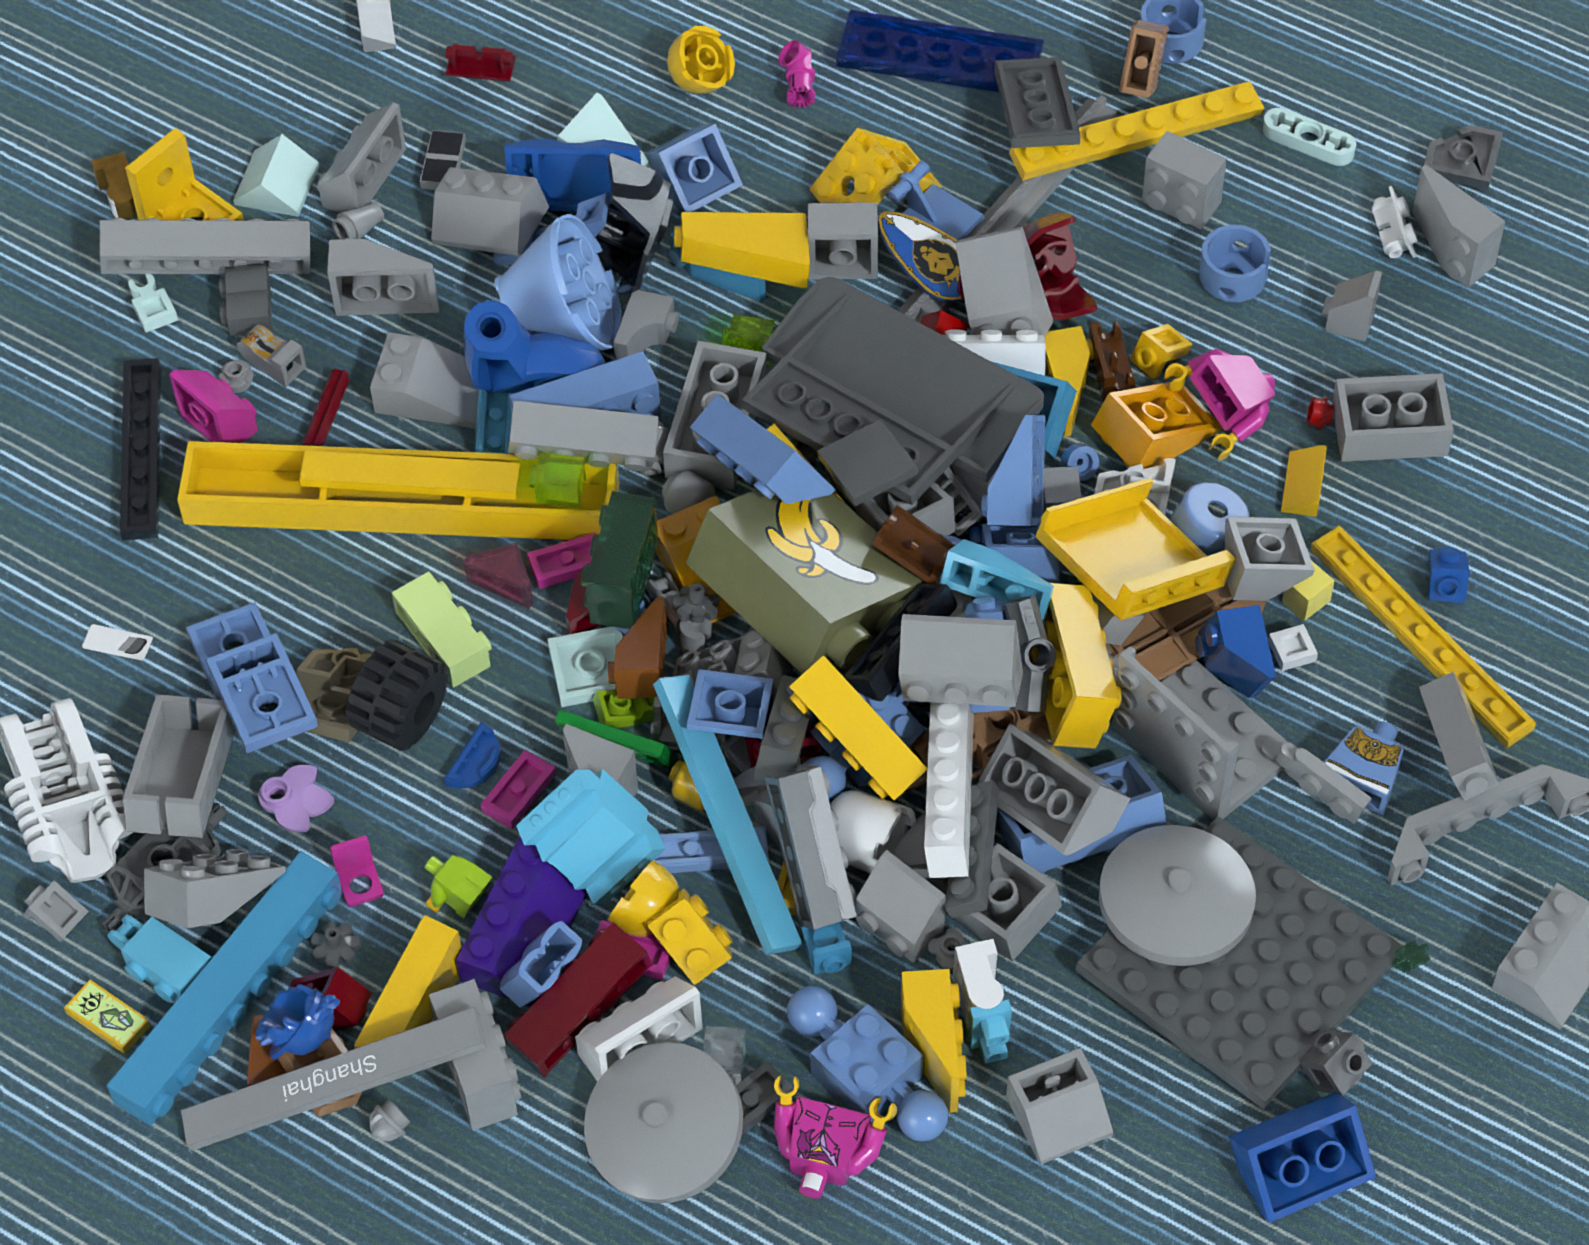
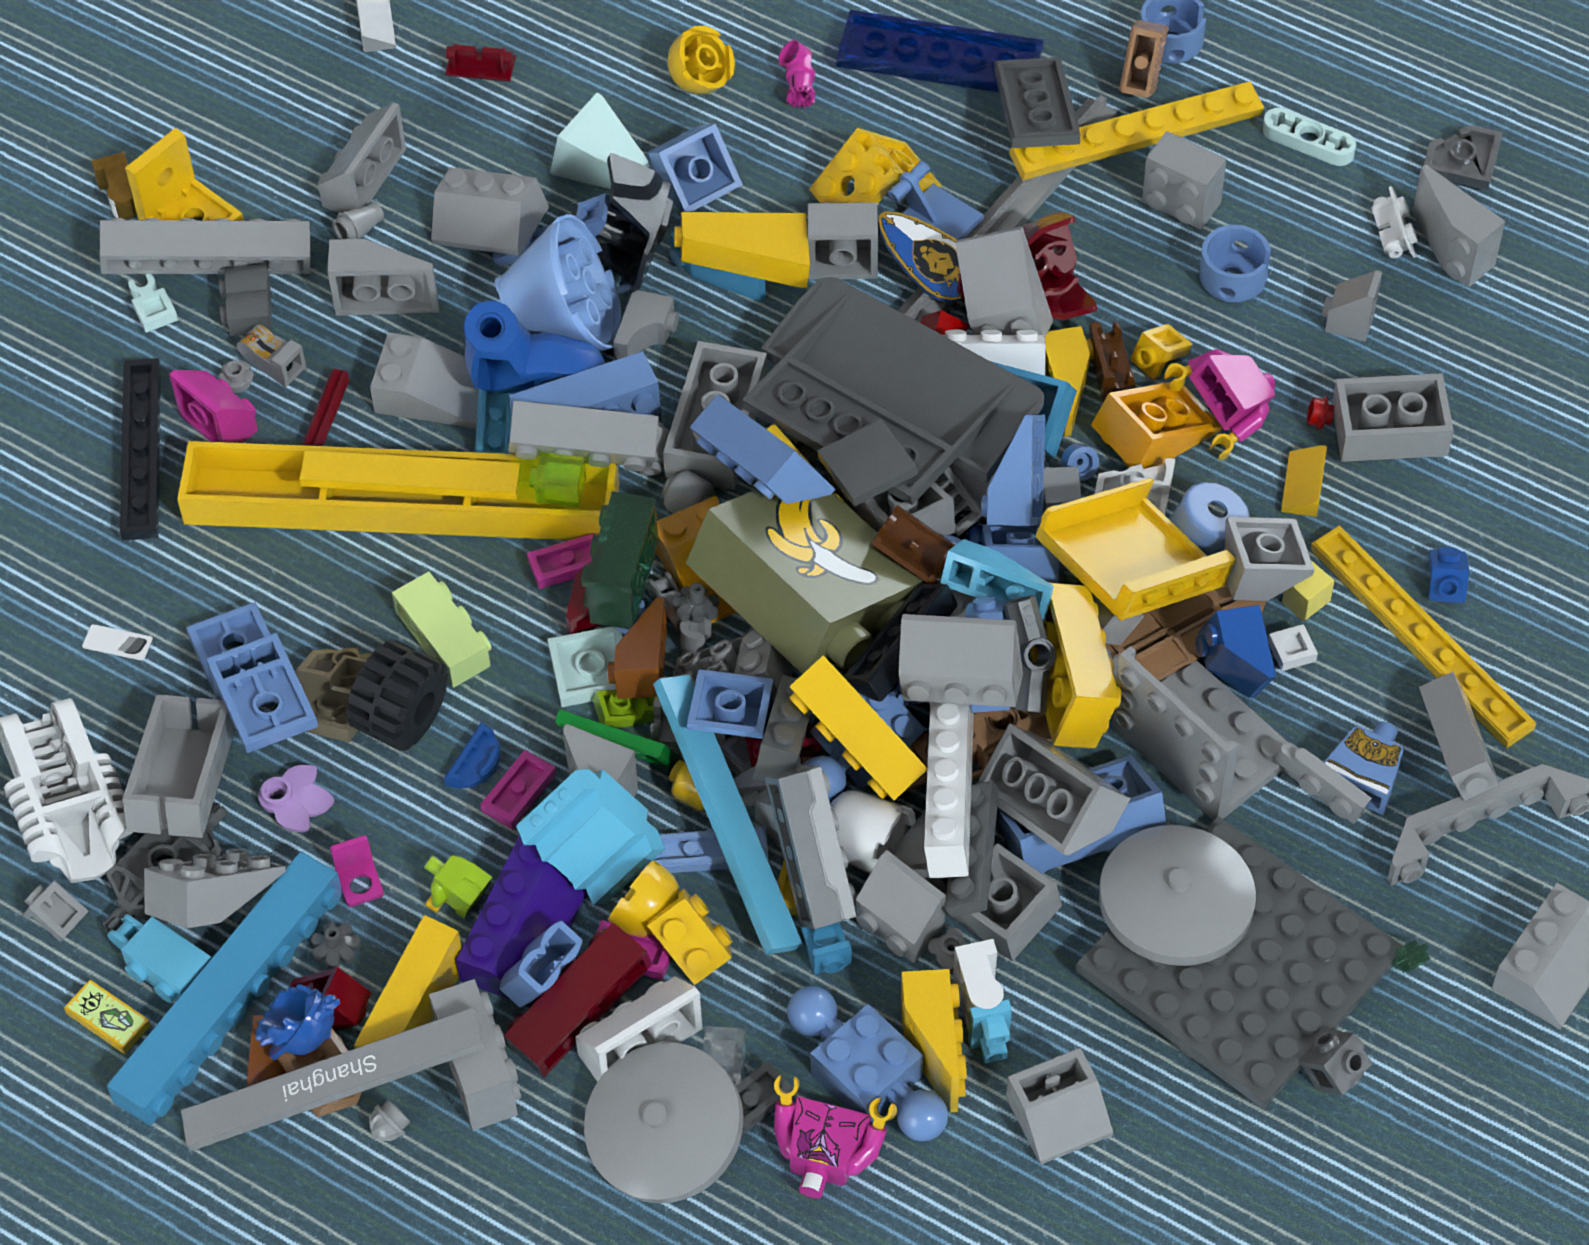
(277, 178): light aqua slope -> none
(443, 152): black tile -> none
(501, 573): clear pink slope -> none
(567, 170): blue slope -> none
(748, 333): clear neon green brick -> none
(1303, 1156): blue slope -> none

